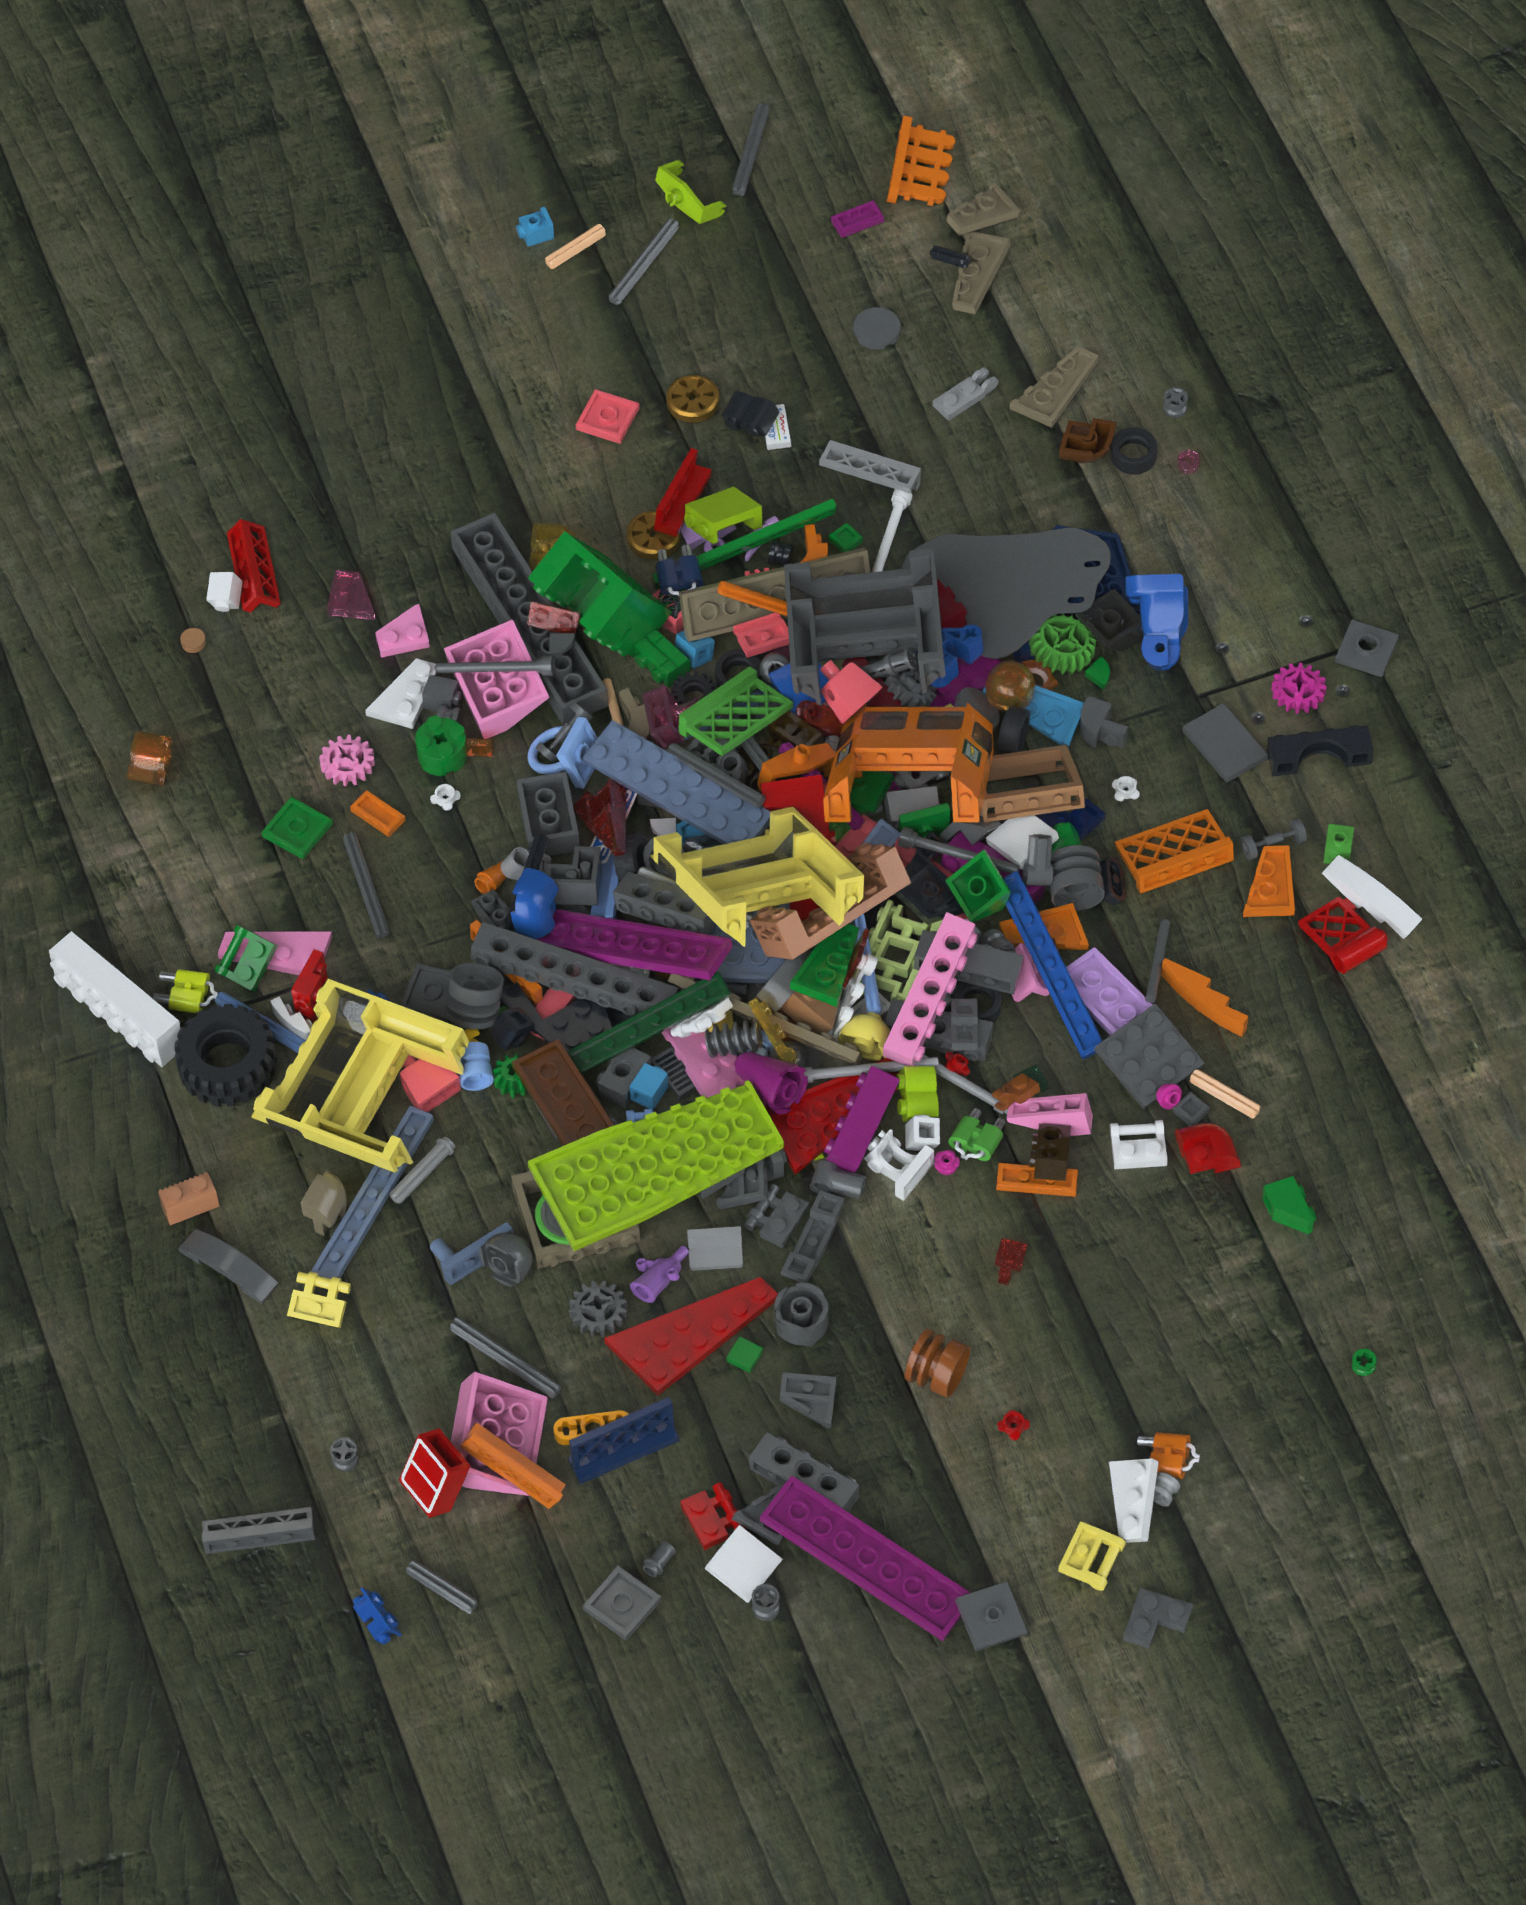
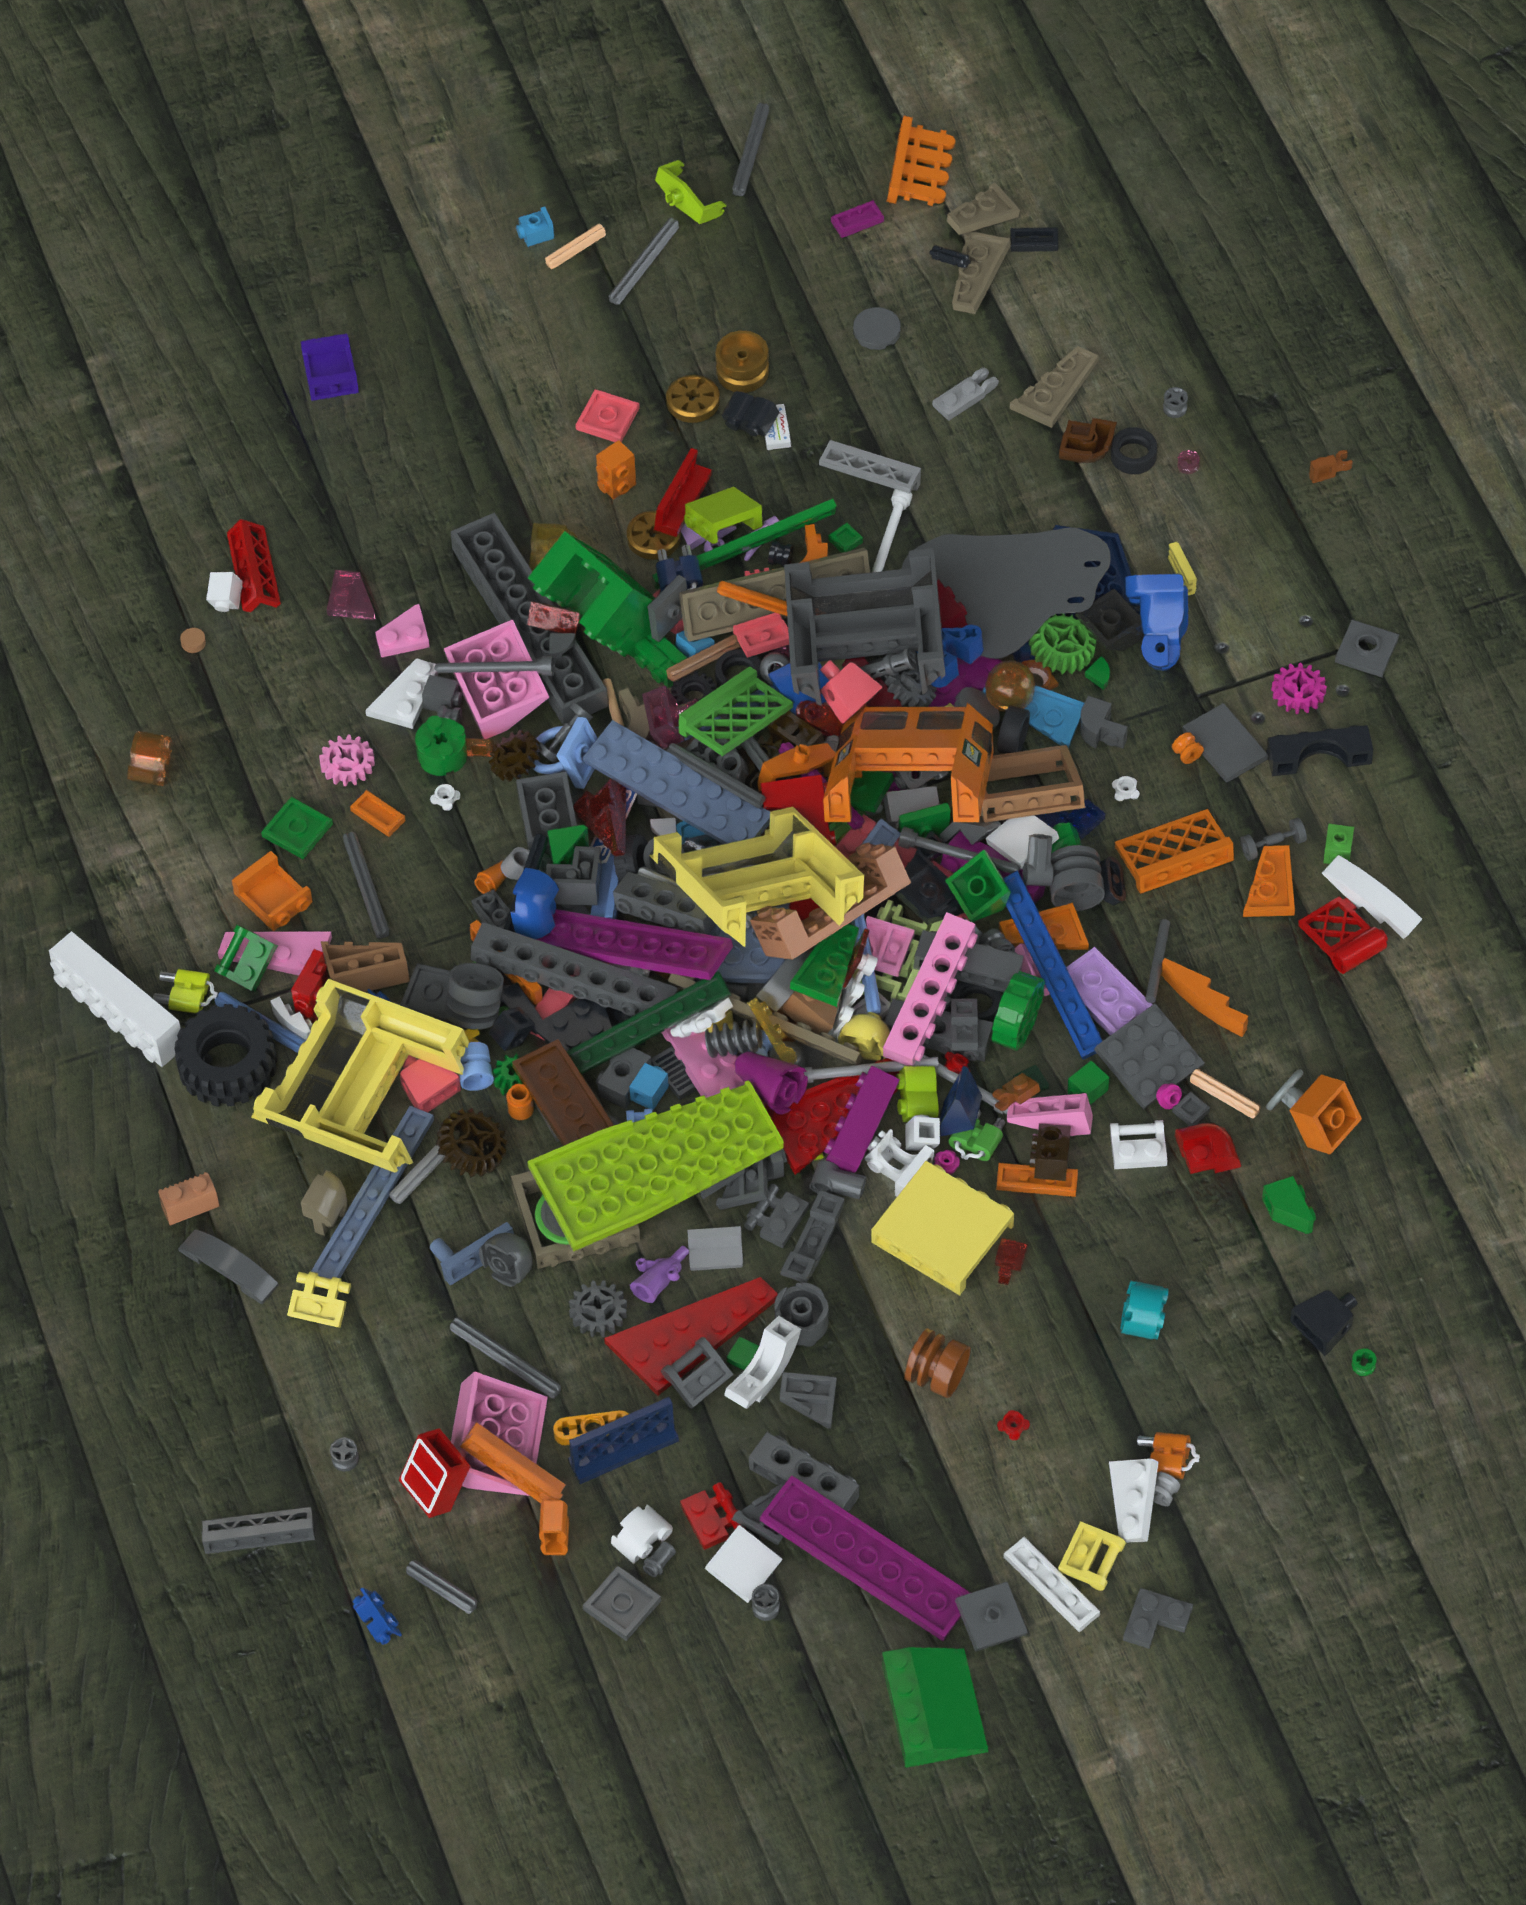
(271, 892): none -> orange panel
(329, 367): none -> dark purple panel
(366, 966): none -> medium nougat wedge
(467, 1151): none -> dark brown gear
(515, 756): none -> dark brown gear
(519, 1102): none -> orange brick
(554, 1527): none -> orange brick
(563, 842): none -> green slope
(616, 470): none -> orange brick
(640, 1532): none -> white cylinder
(666, 608): none -> dark grey plate
(702, 658): none -> medium nougat axle
(702, 1379): none -> dark grey plate
(742, 361): none -> pearl gold wheel
(767, 1365): none -> white arch
(888, 944): none -> bright pink wing
(933, 1704): none -> green slope
(941, 1226): none -> light yellow panel
(960, 1105): none -> dark blue slope
(1018, 1010): none -> green connector
(1040, 239): none -> black tile
(1051, 1584): none -> white tile
(1089, 1080): none -> green brick
(1143, 1310): none -> teal brick
(1181, 566): none -> light yellow tile
(1187, 748): none -> orange wheel
(1322, 1113): none -> orange piece
(1324, 1319): none -> black torso
(1326, 467): none -> dark orange plate

